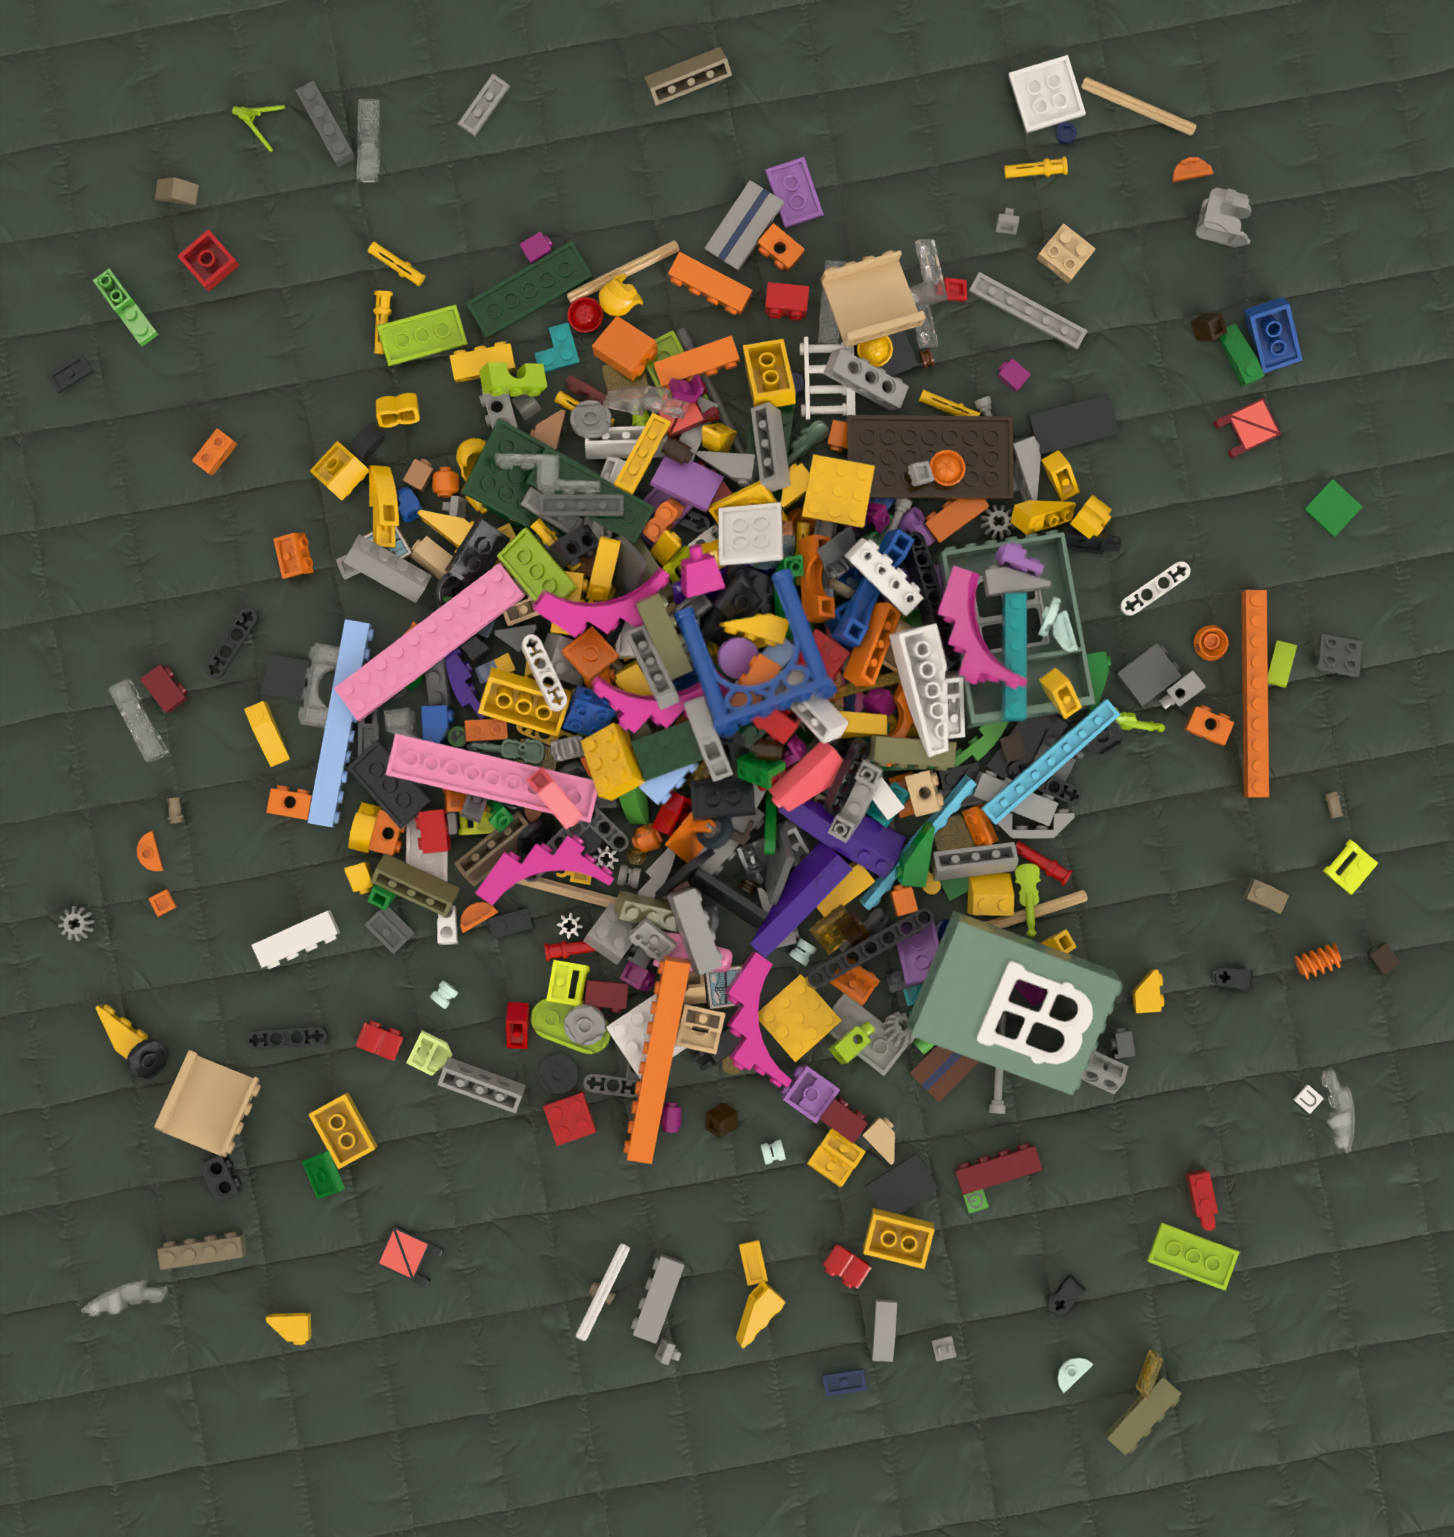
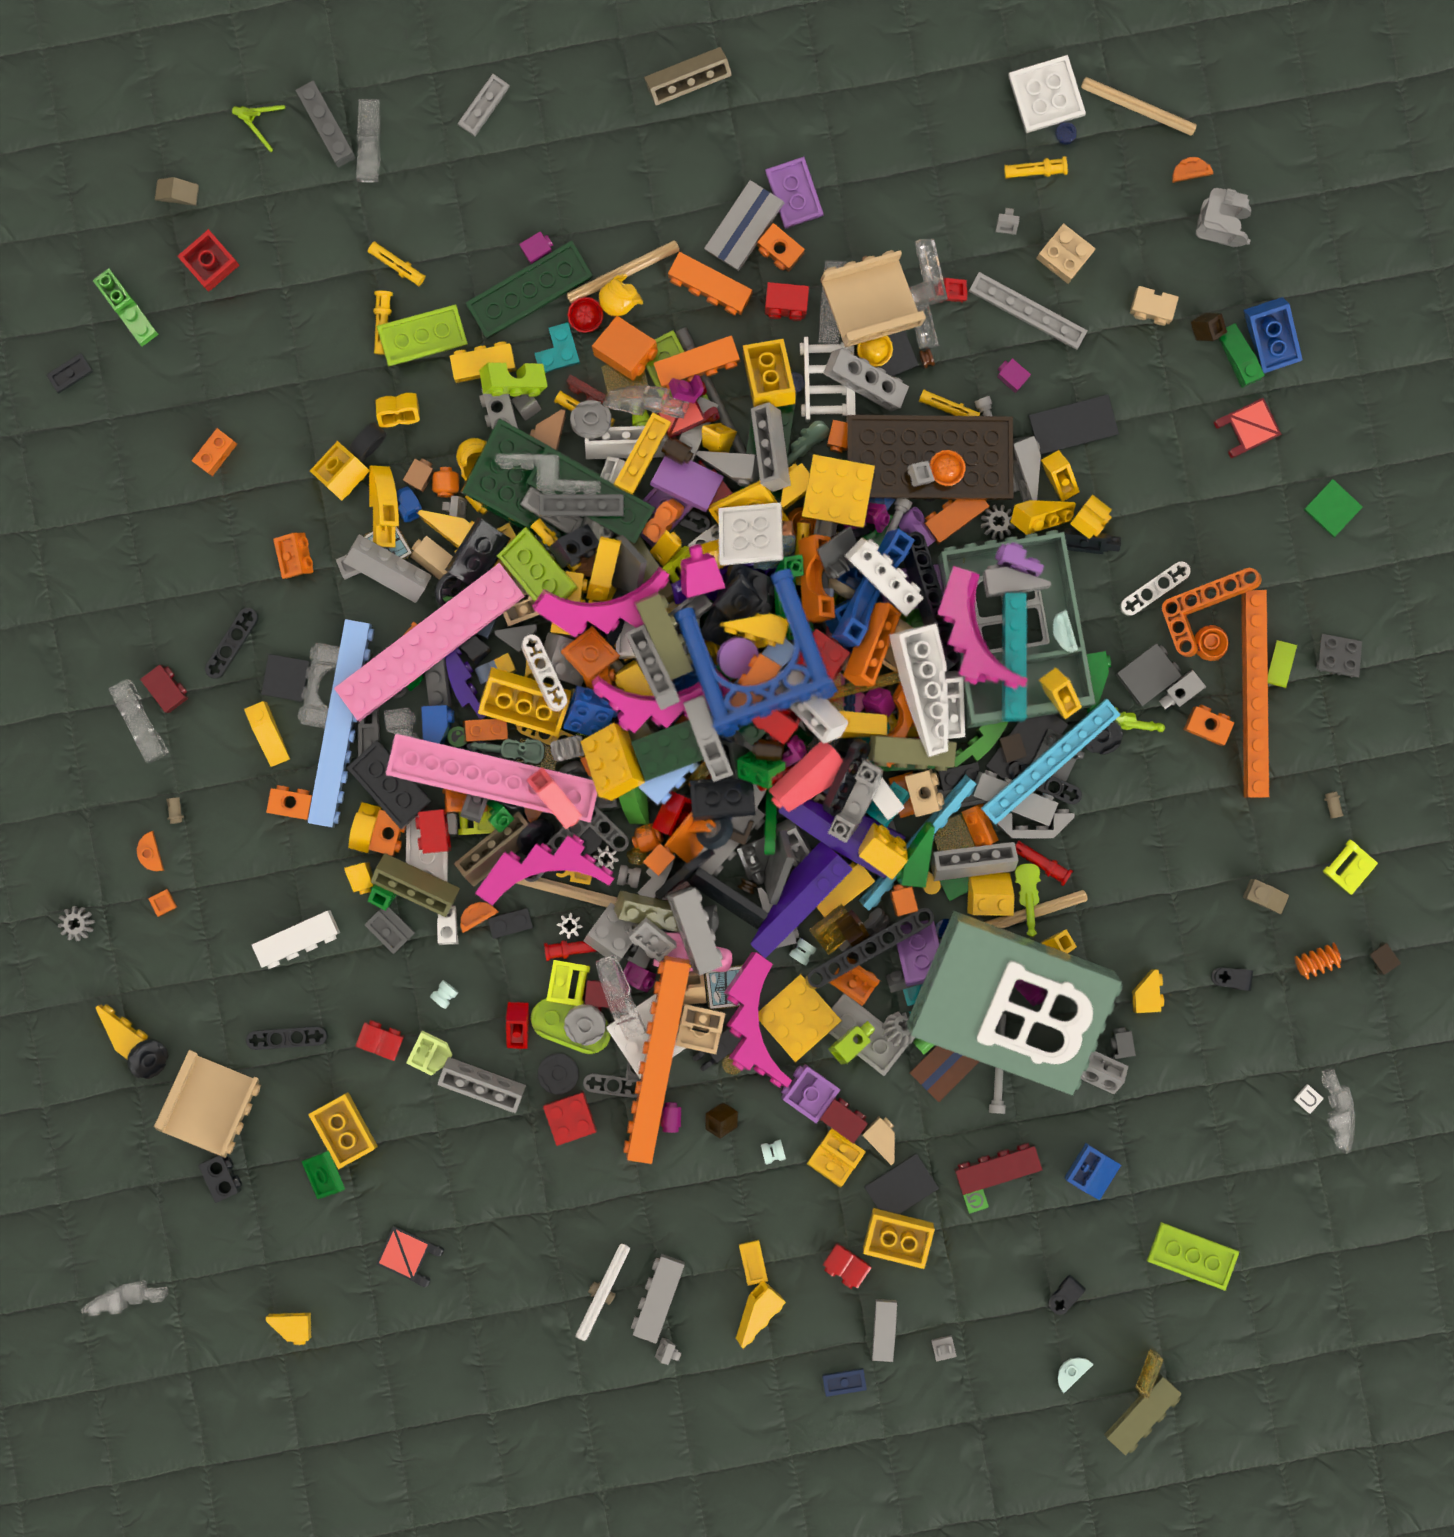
(201, 1251): dark tan brick -> none
(619, 998): none -> clear slope
(659, 859): none -> orange brick
(883, 850): none -> yellow slope
(1049, 614): light aqua plate -> none
(1092, 1171): none -> blue slope
(1153, 306): none -> tan brick
(1183, 609): none -> orange beam
(1202, 1197): red brick -> none

